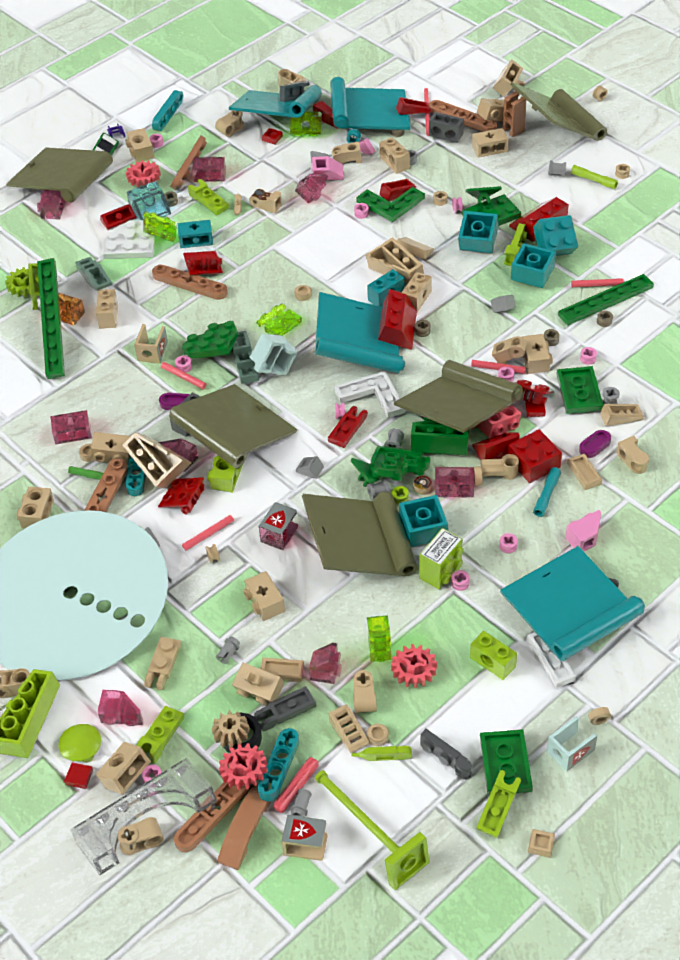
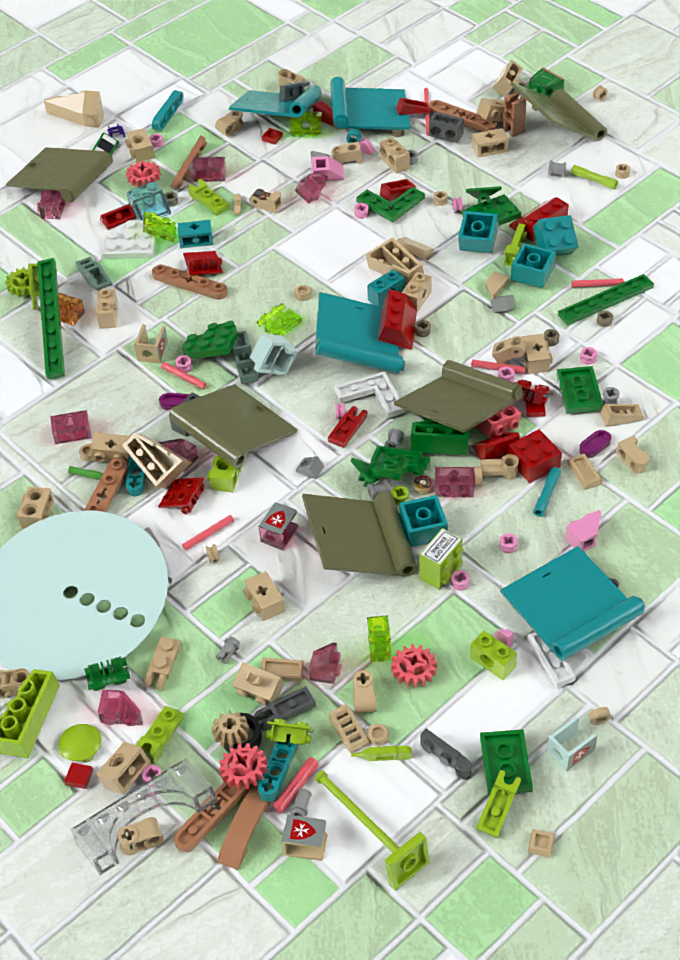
(81, 108): none -> tan wedge
(99, 681): none -> green hinge
(281, 729): none -> lime hinge
(496, 283): none -> tan tile
(505, 637): none -> bright pink tile
(546, 82): none -> green torso

